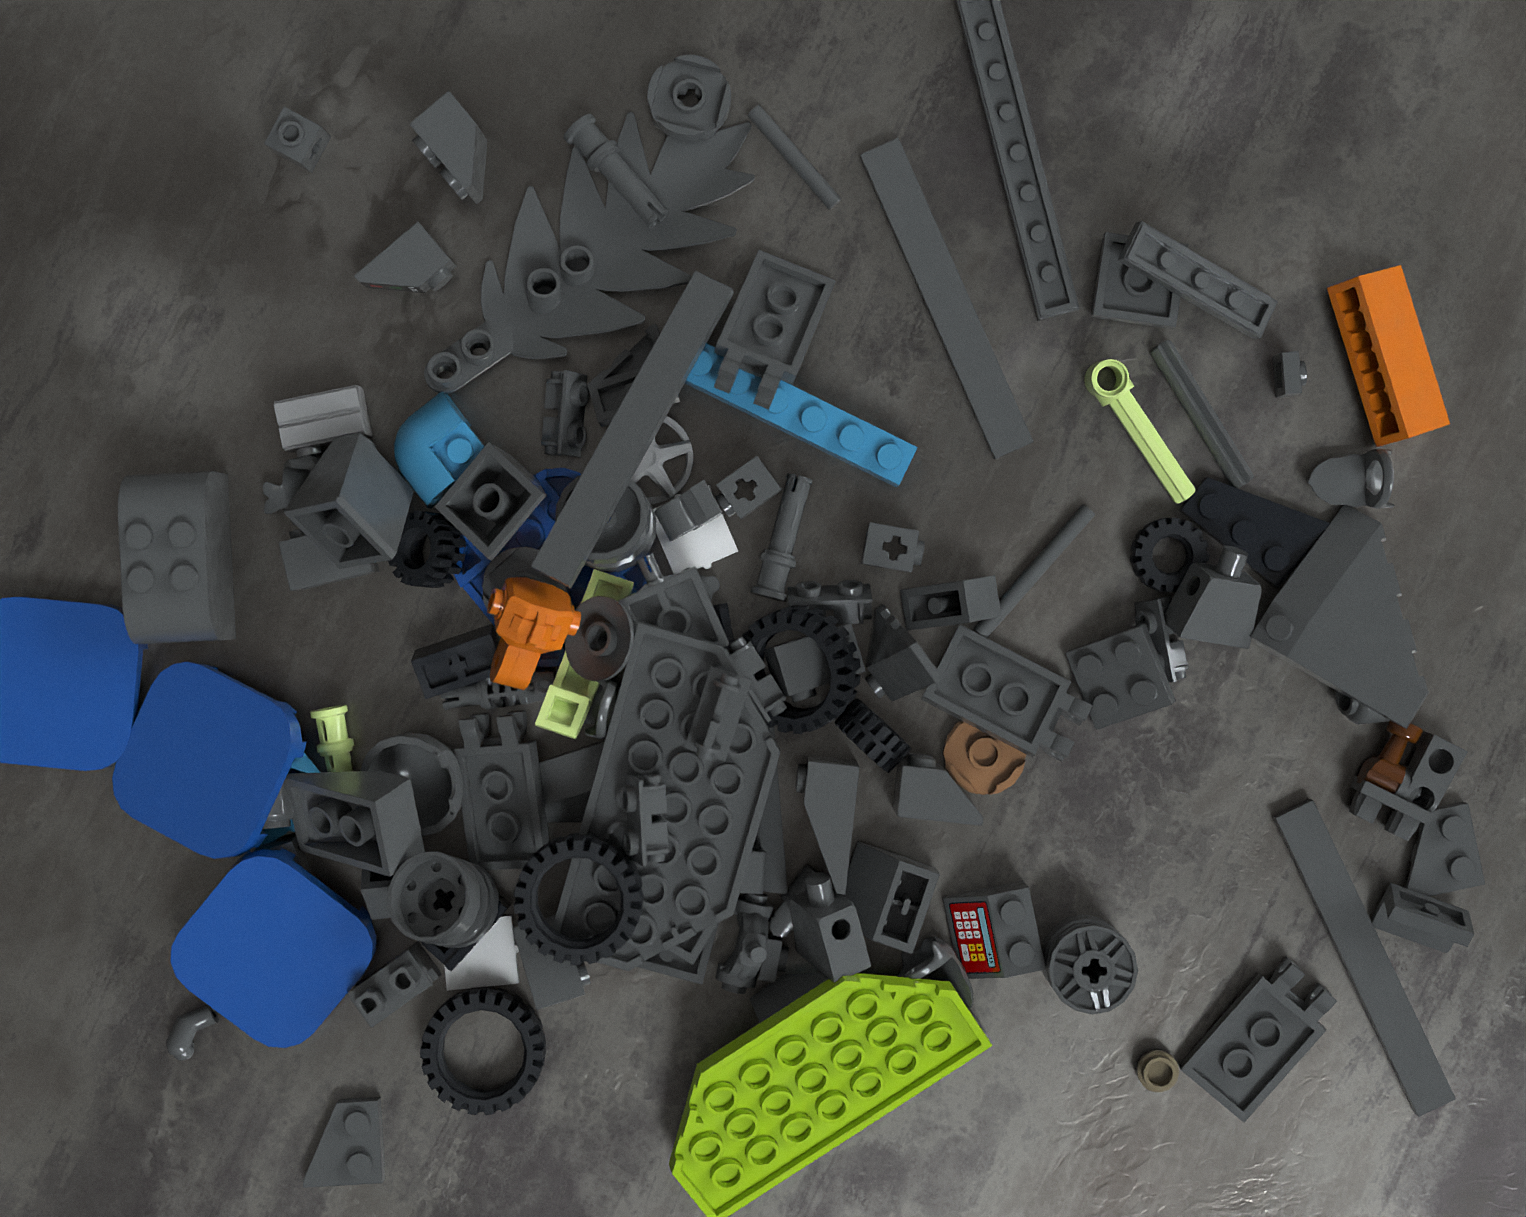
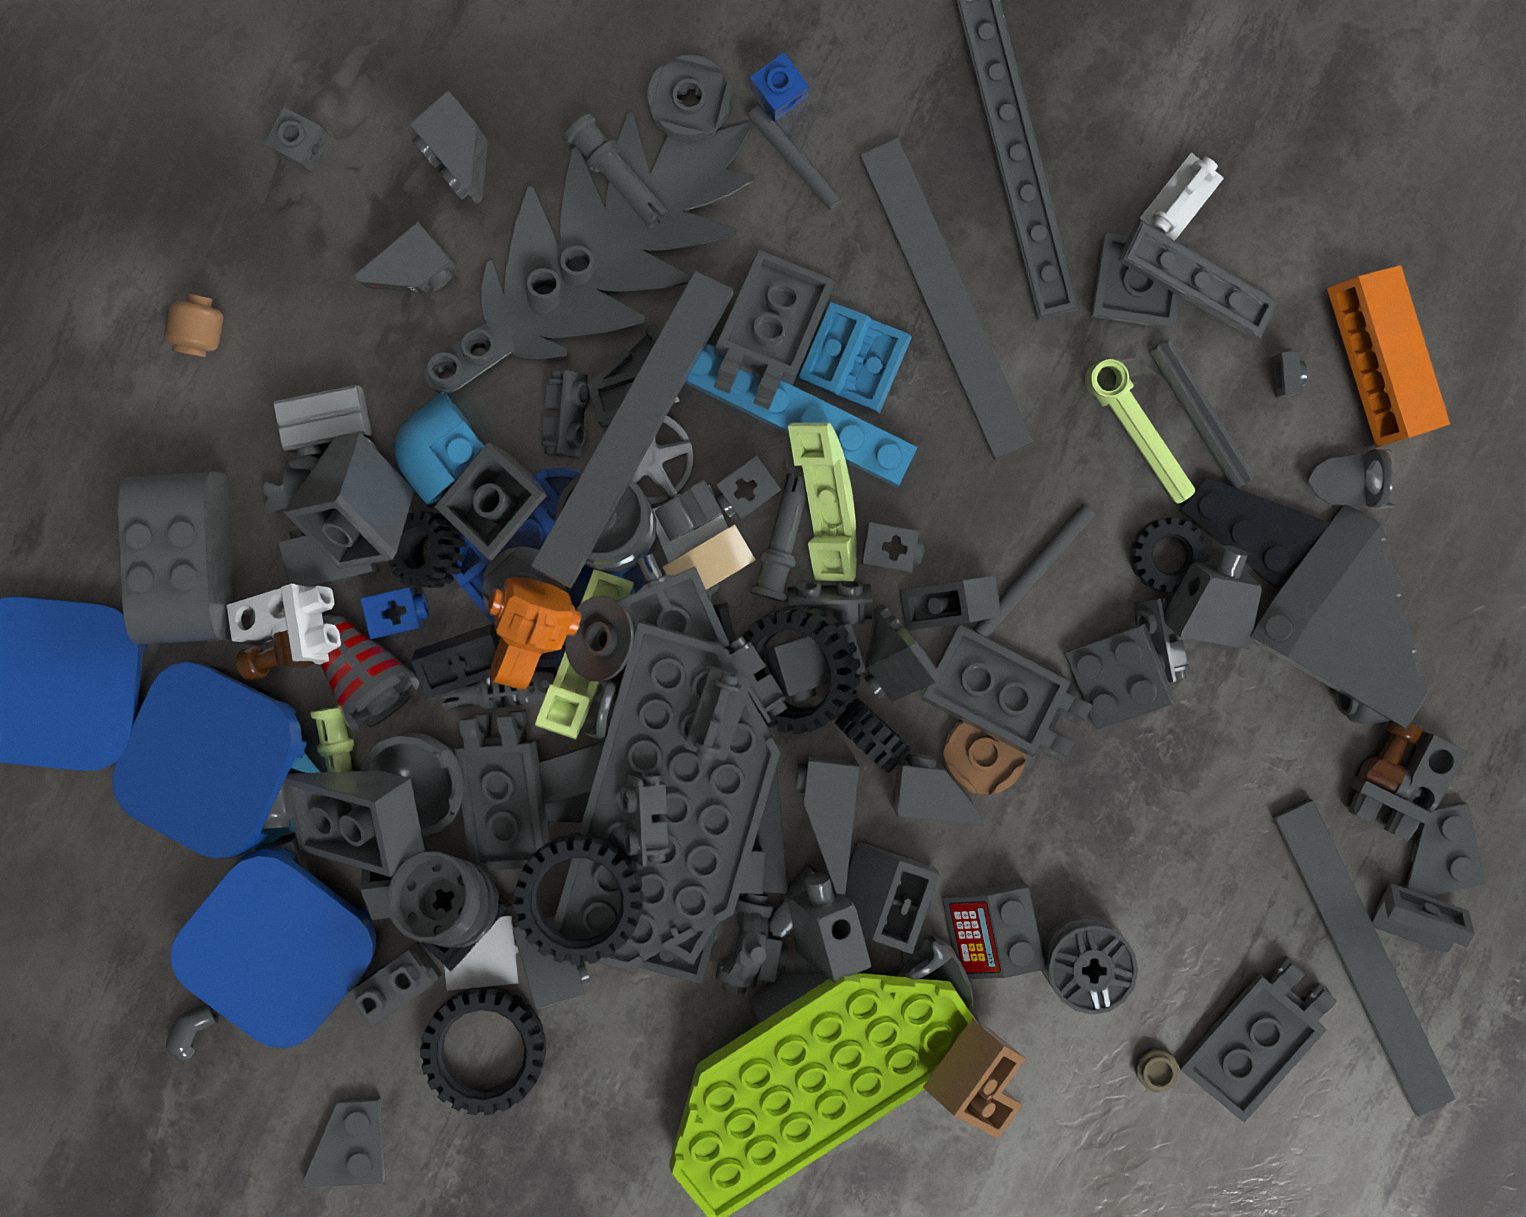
(193, 326): none -> medium nougat head
(294, 622): none -> white hips
(365, 677): none -> dark grey cone
(377, 609): none -> blue brick
(715, 557): none -> tan slope
(779, 87): none -> blue brick
(829, 499): none -> yellowish green slope
(855, 357): none -> dark azure slope
(974, 1079): none -> medium nougat brick
(1182, 196): none -> white hinge

